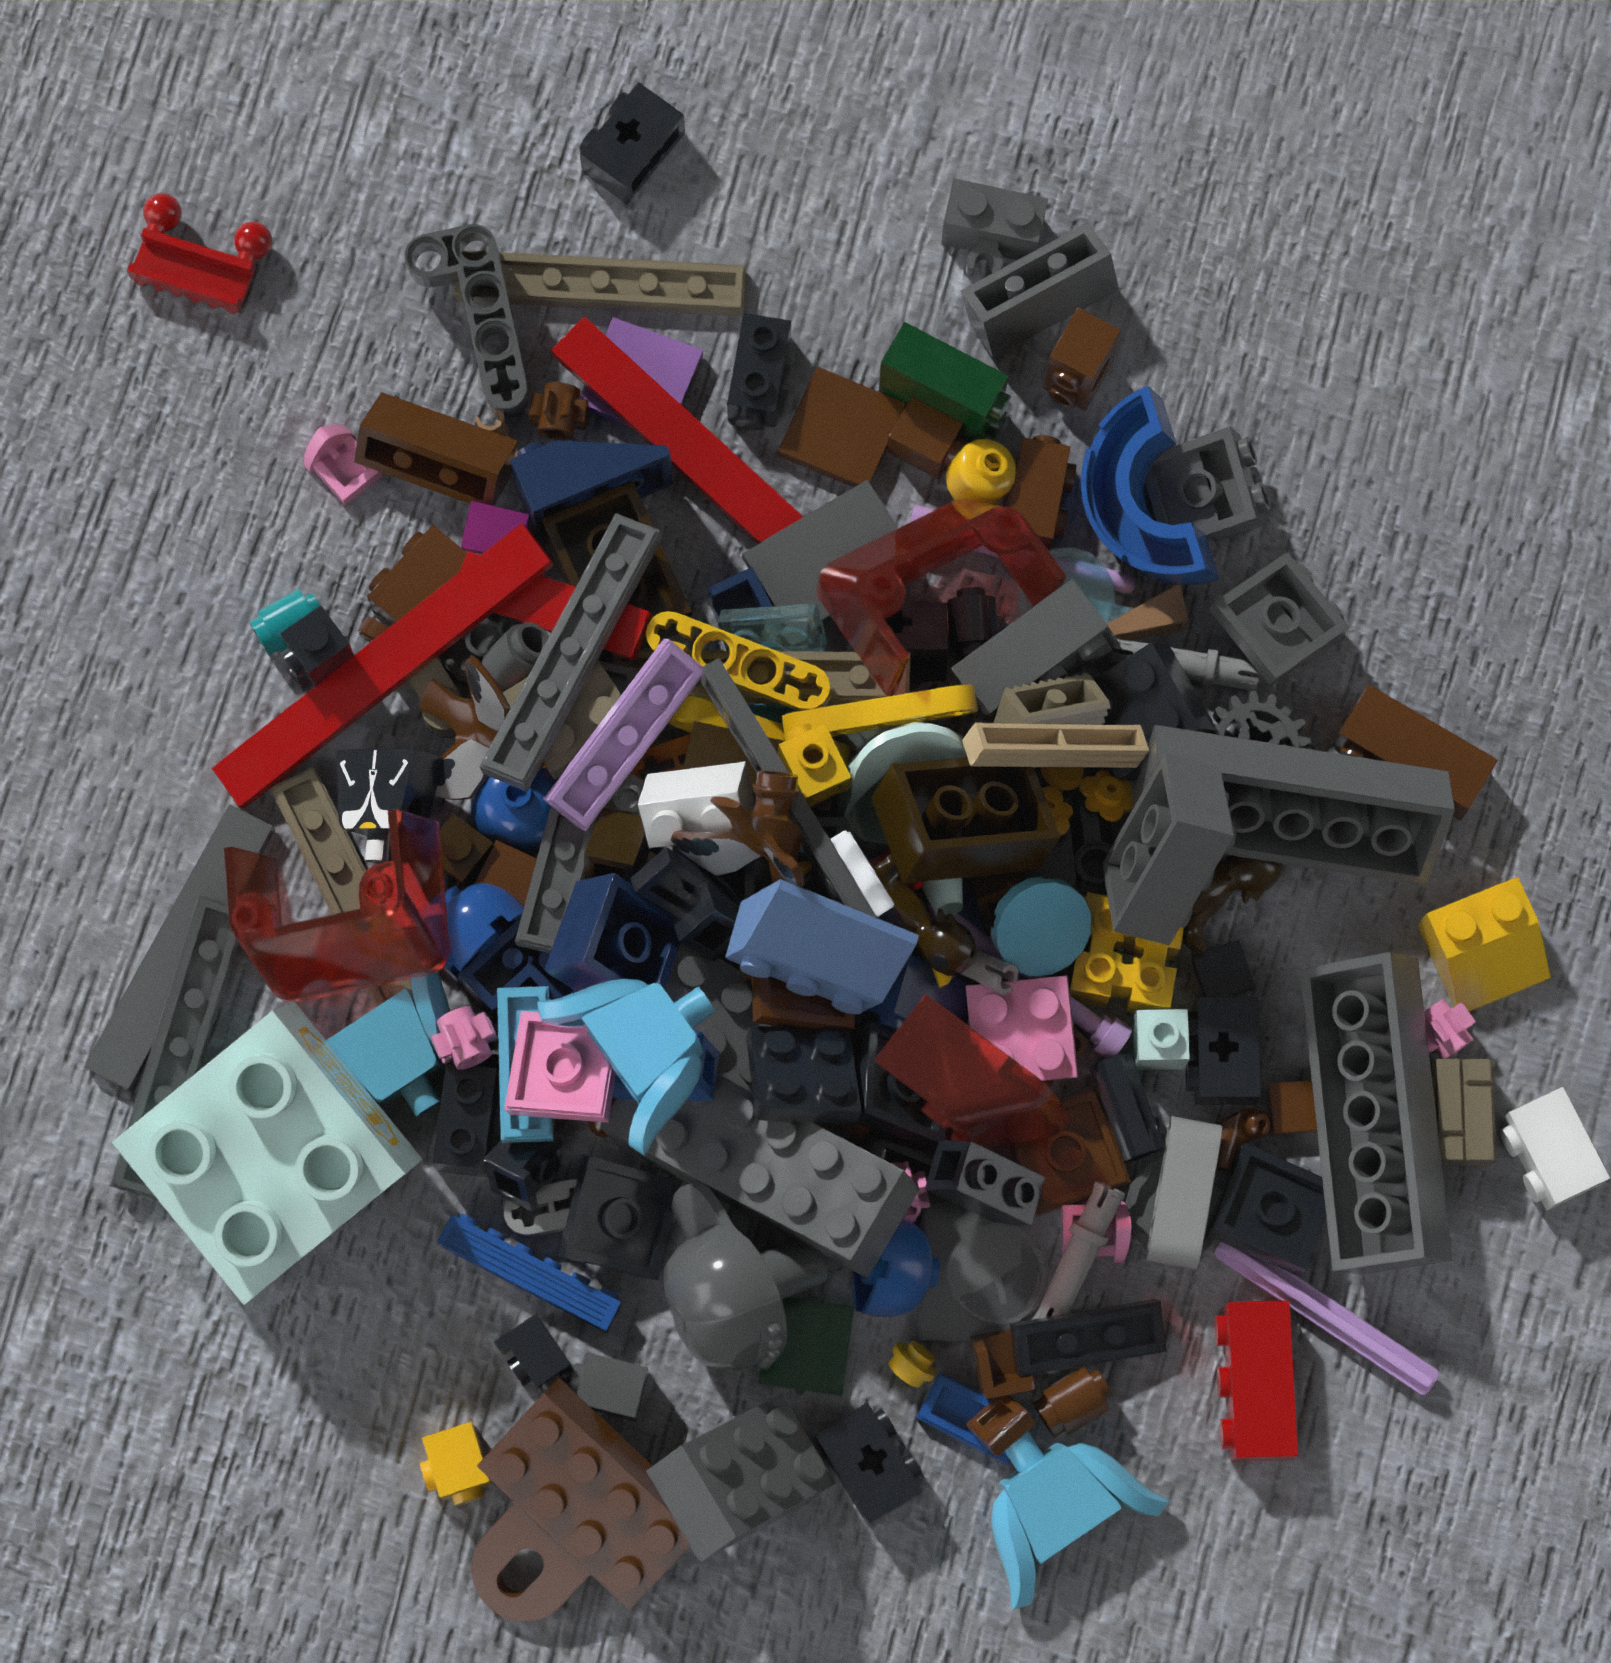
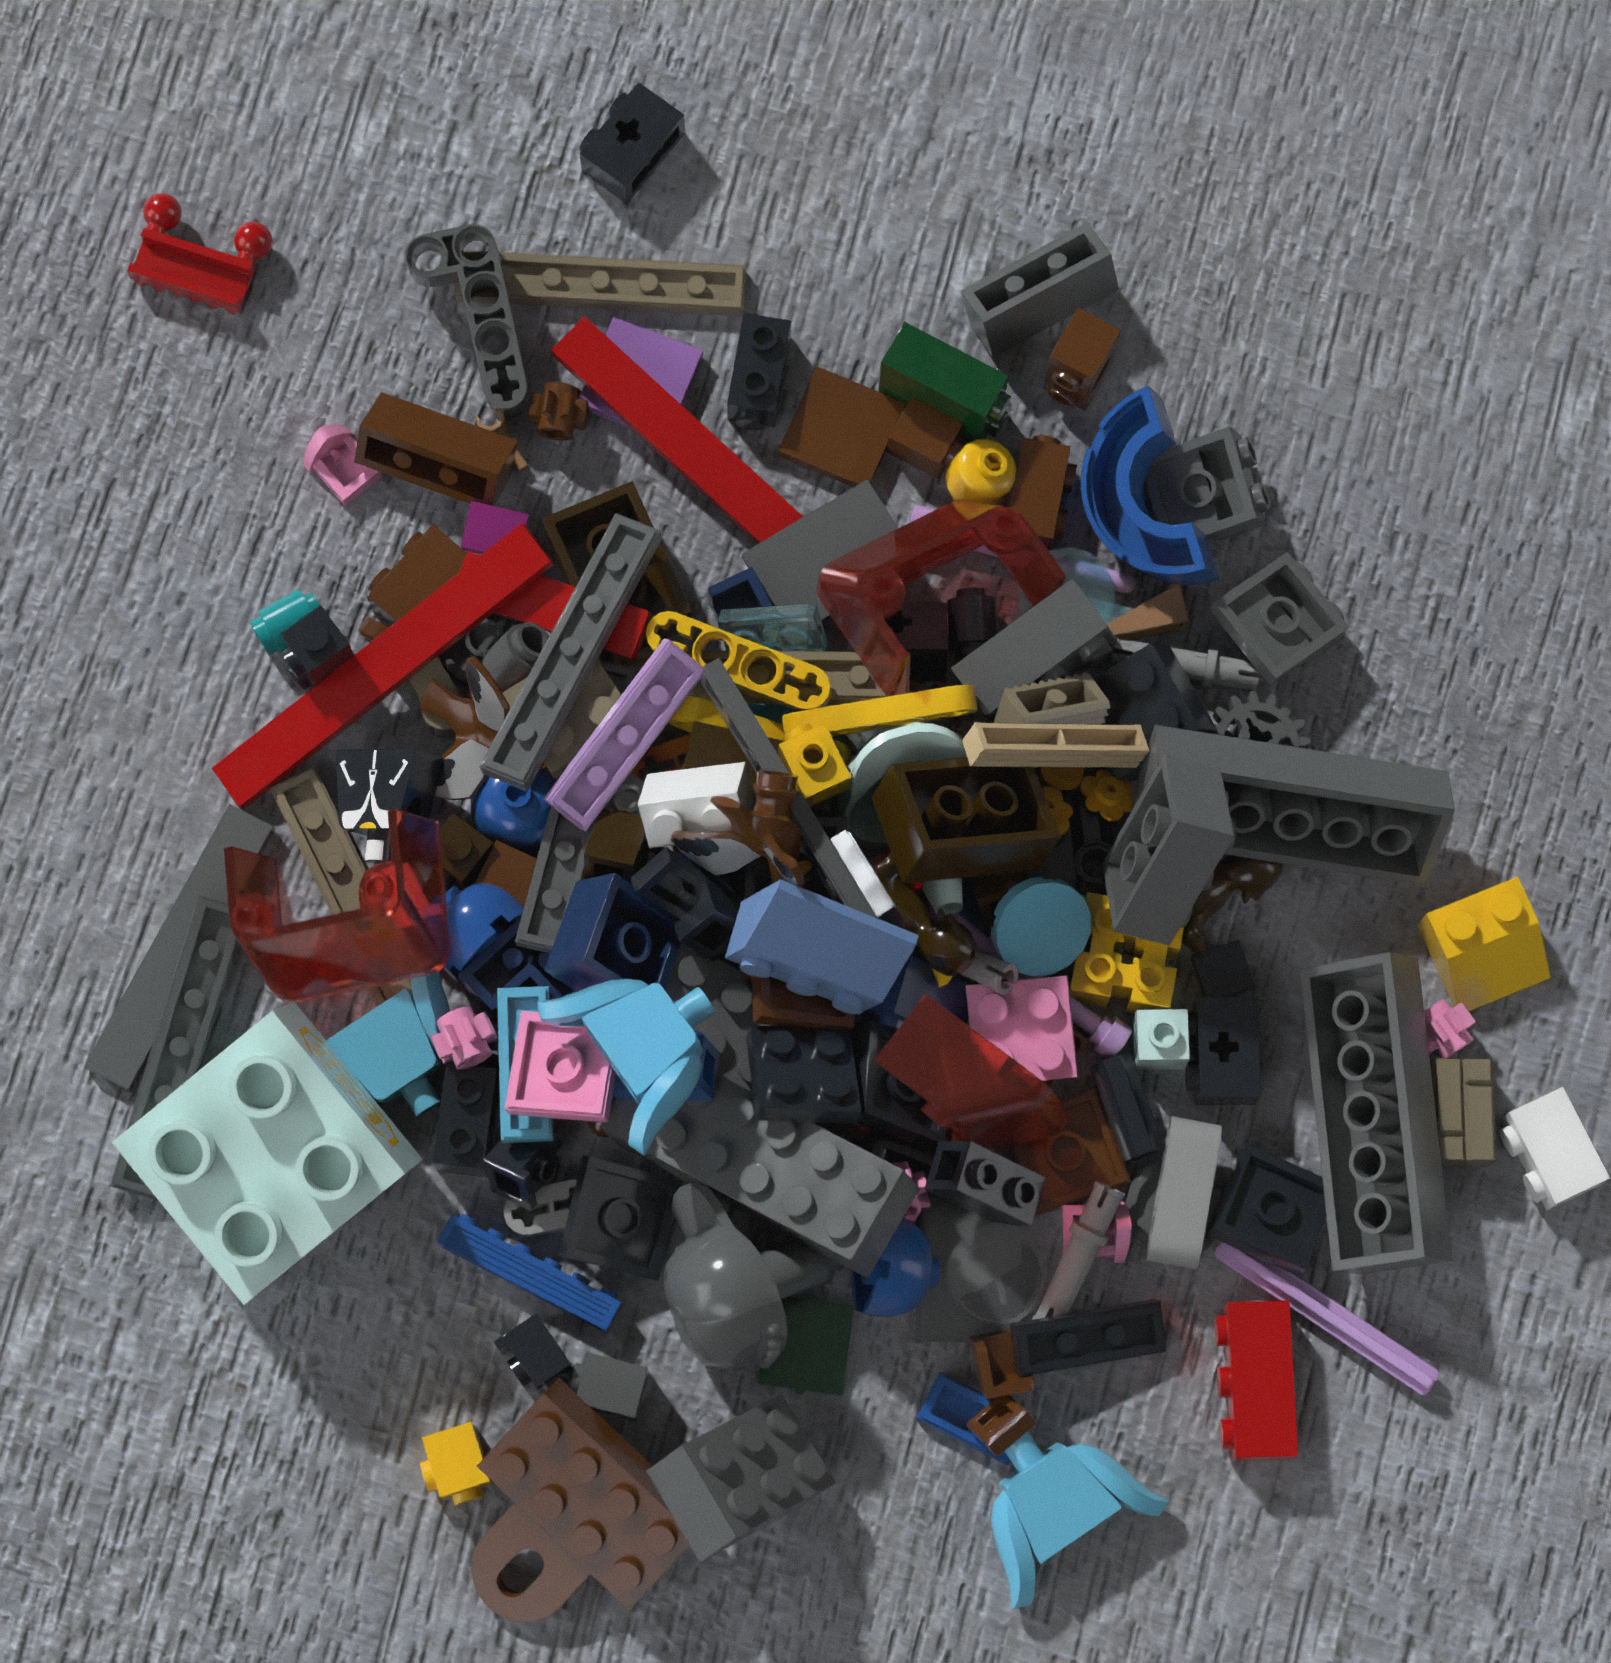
(574, 471): dark blue slope -> none
(843, 1448): black brick -> none
(912, 1363): yellow plate -> none
(992, 223): dark grey brick -> none
(1073, 1401): reddish brown brick -> none
(1237, 1130): reddish brown arm -> none
(1291, 1108): reddish brown tile -> none
(1397, 734): reddish brown brick -> none

